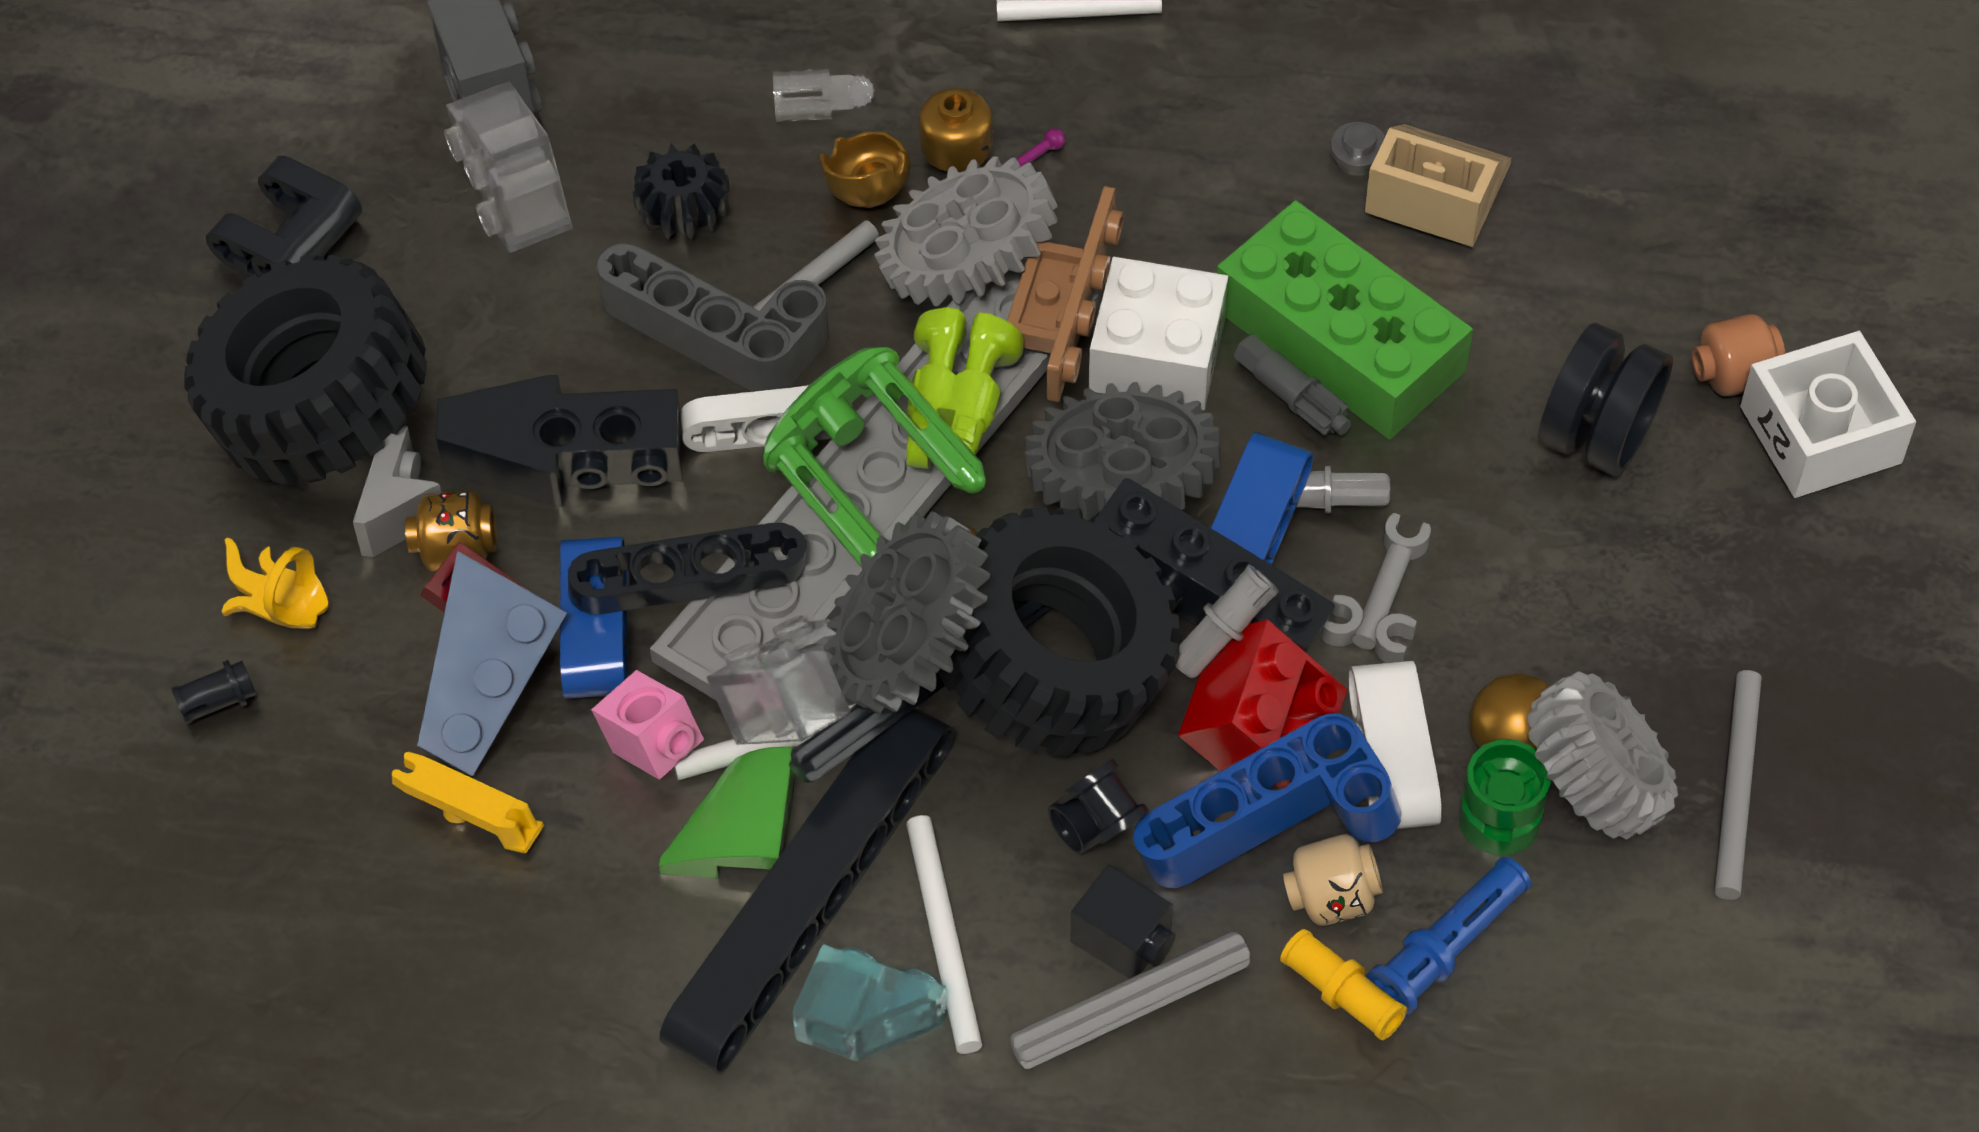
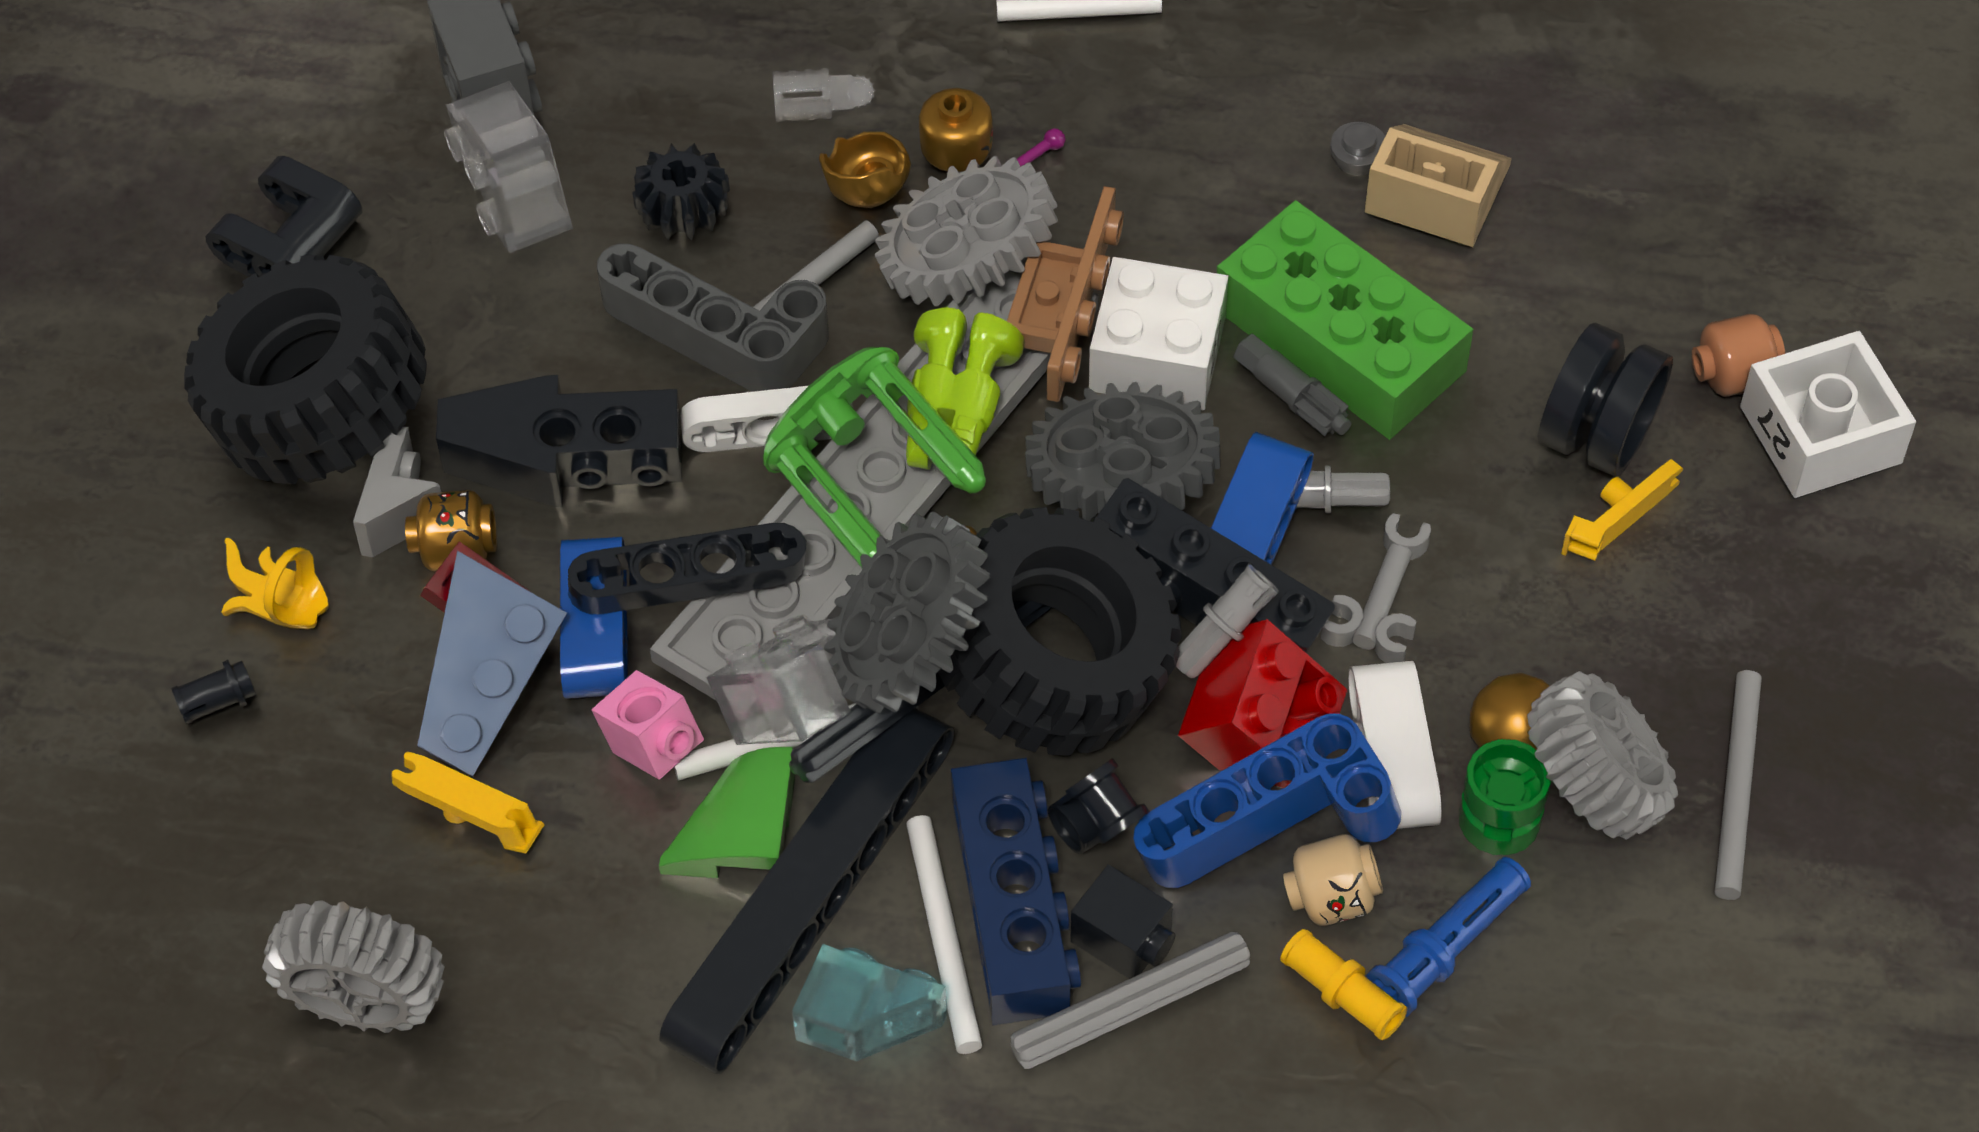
(353, 966): none -> light grey gear
(1016, 981): none -> dark blue brick
(1628, 506): none -> yellow piece

